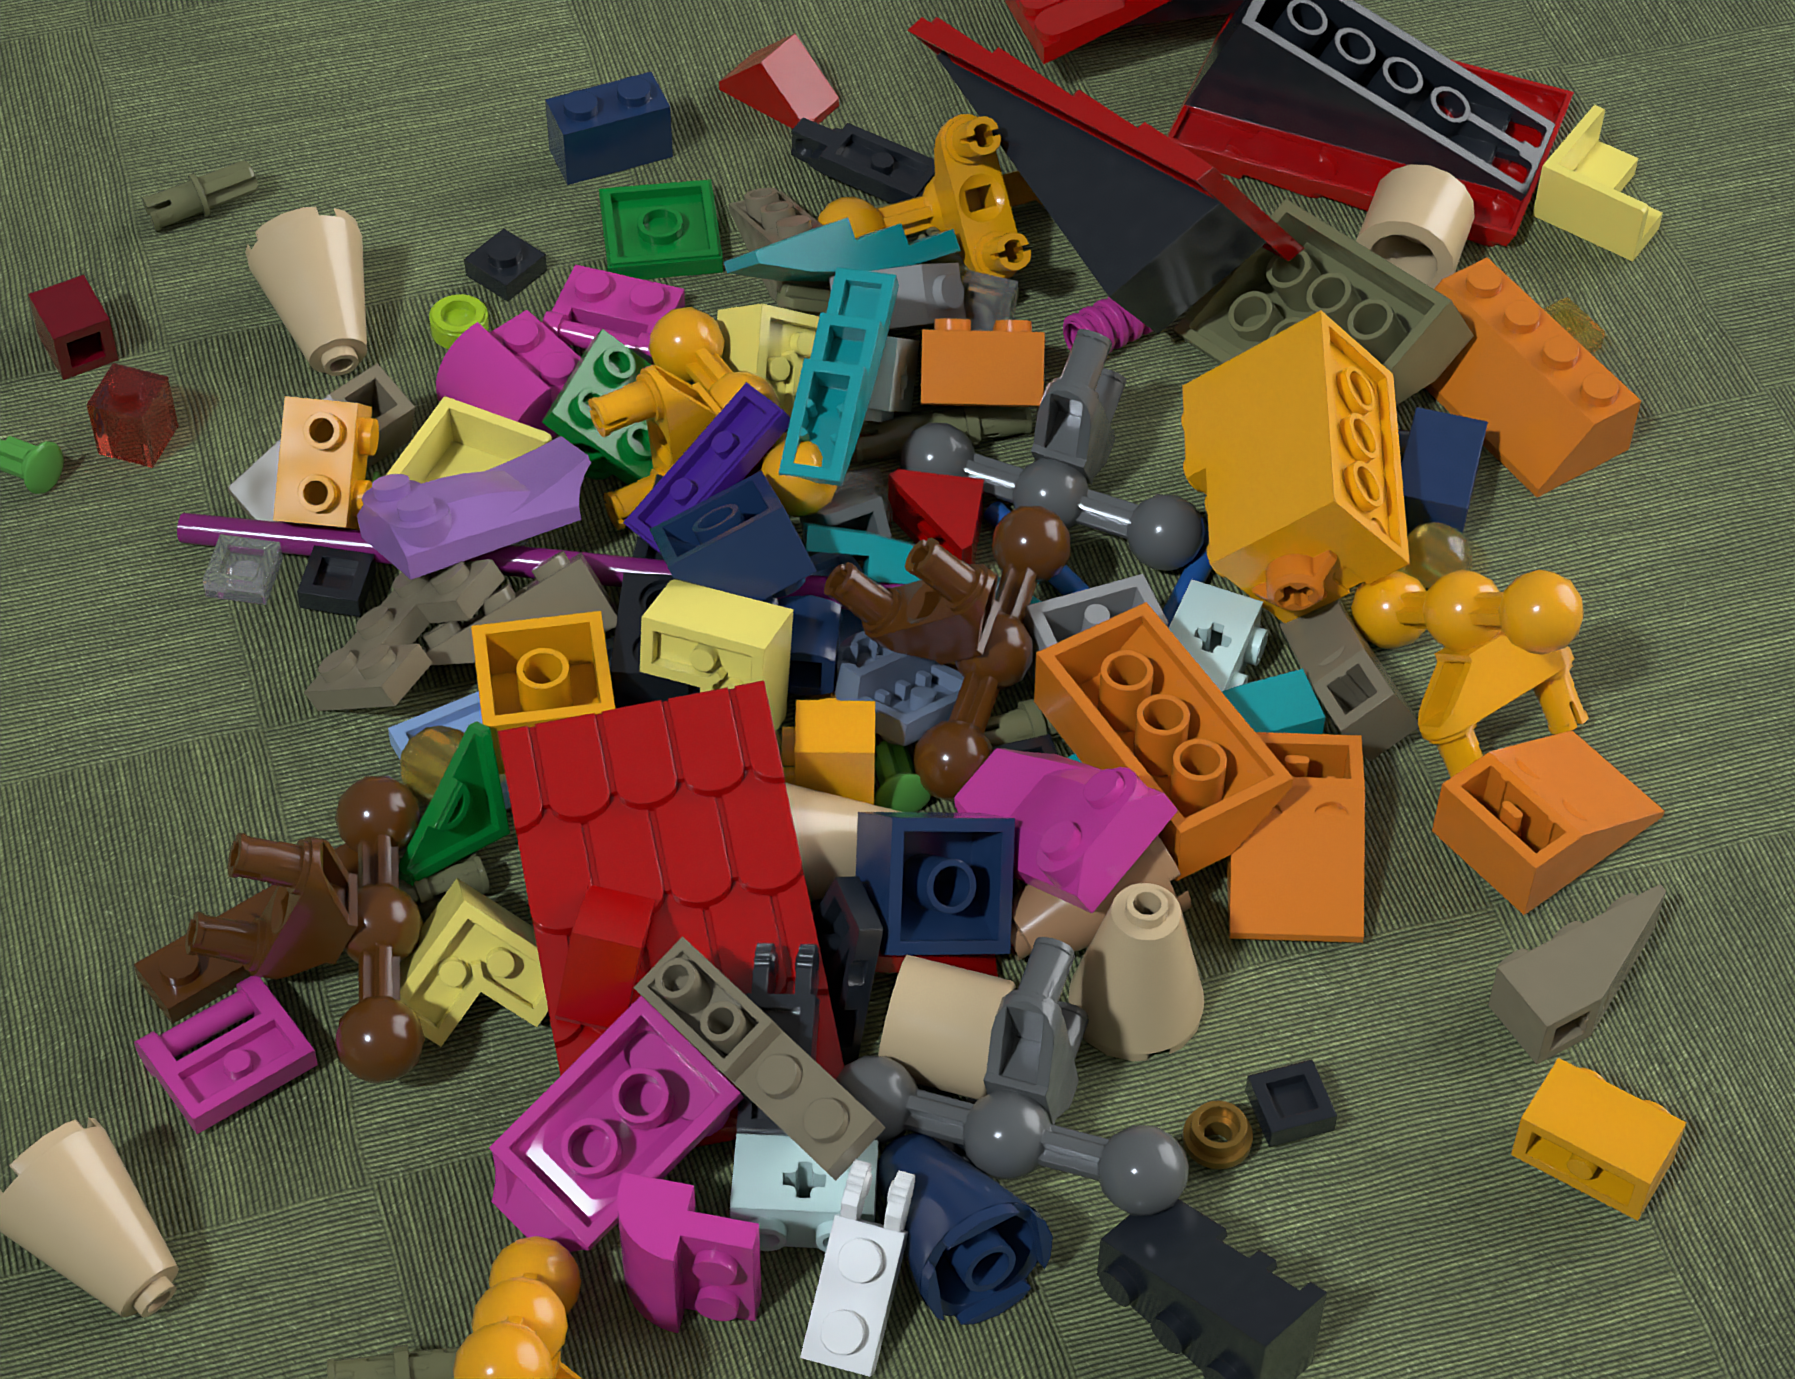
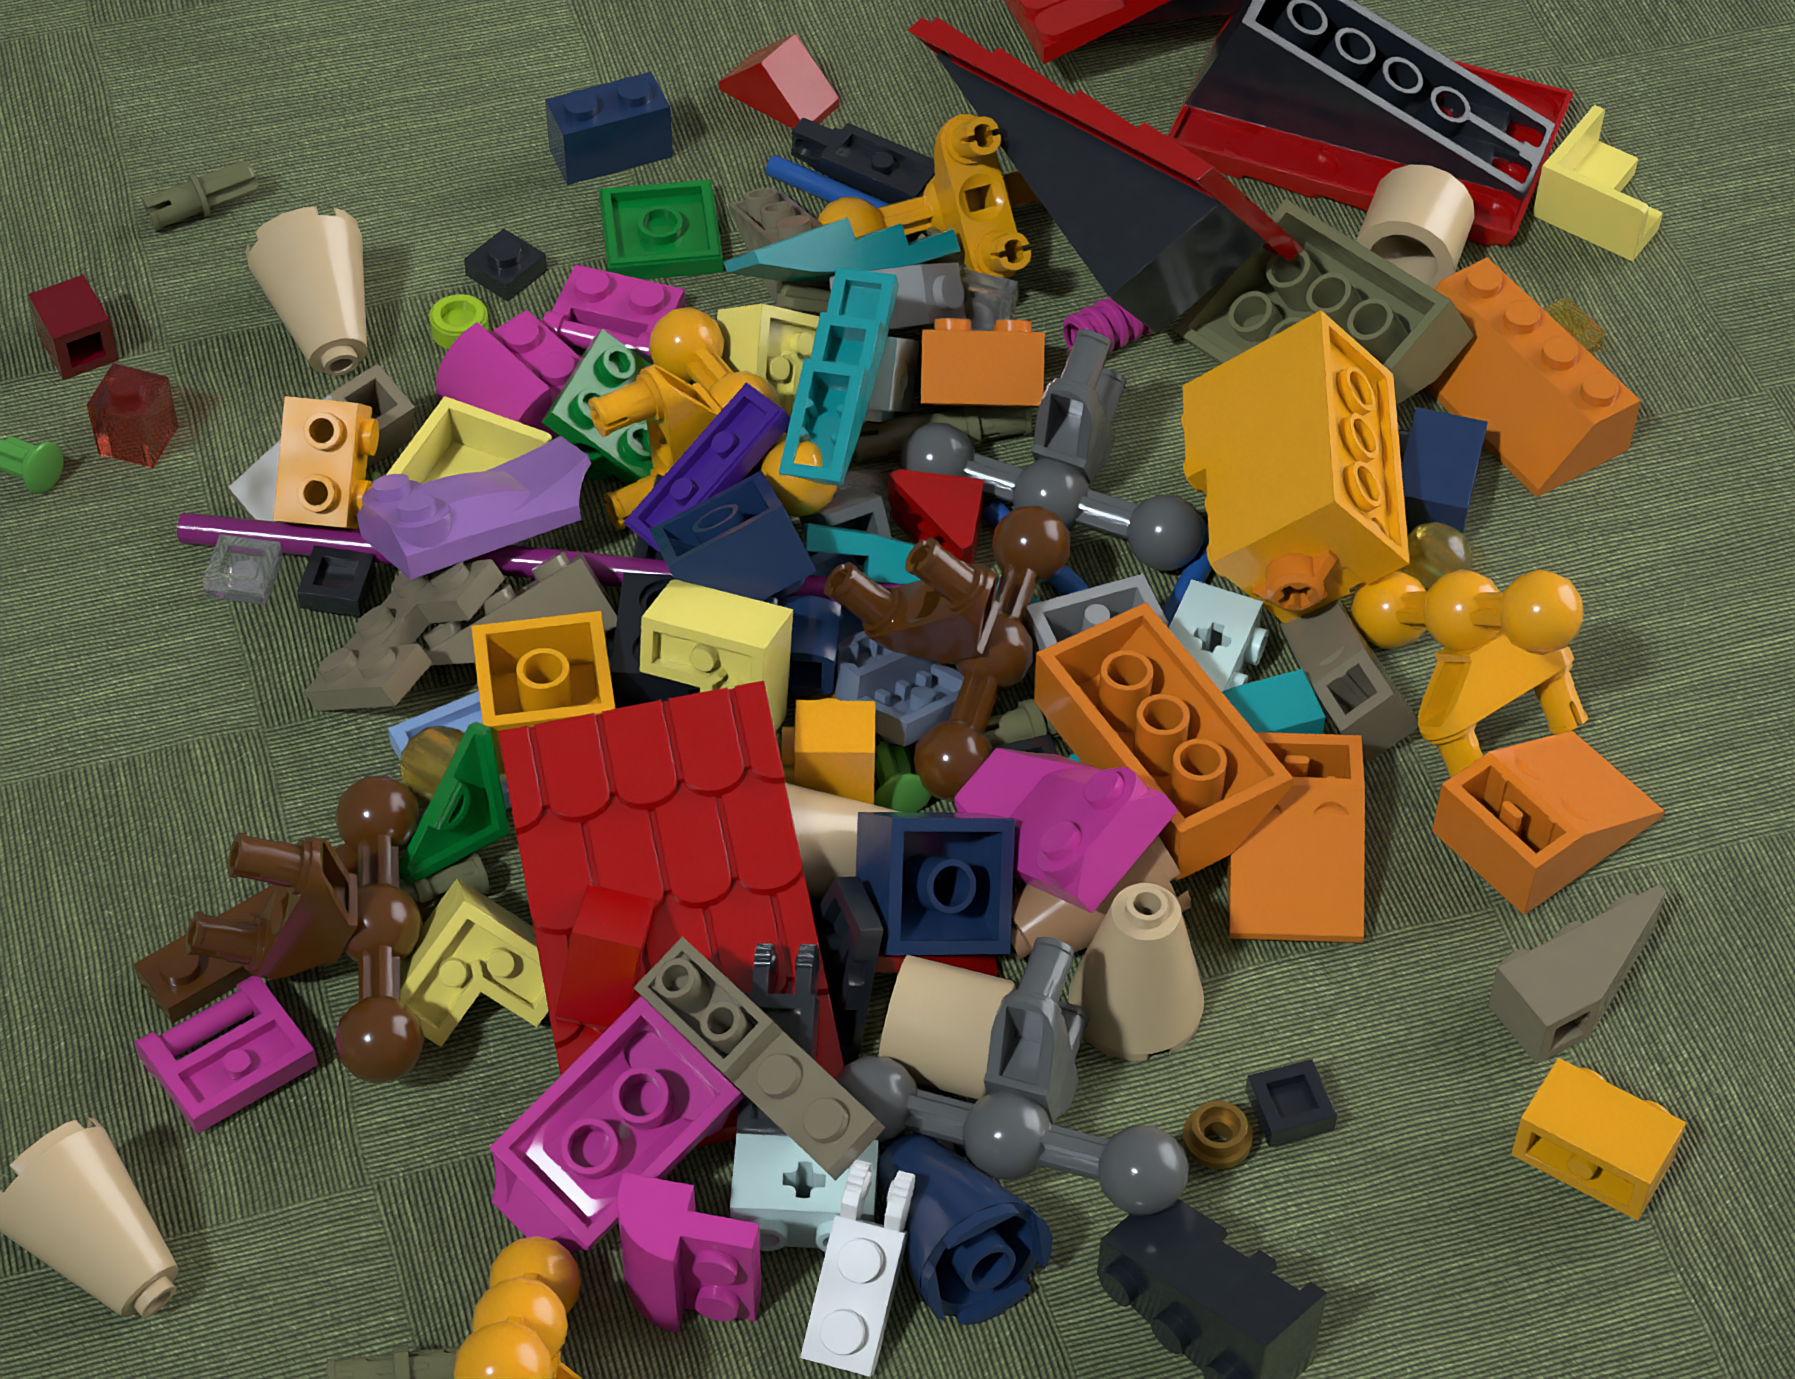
(815, 183): none -> blue bar

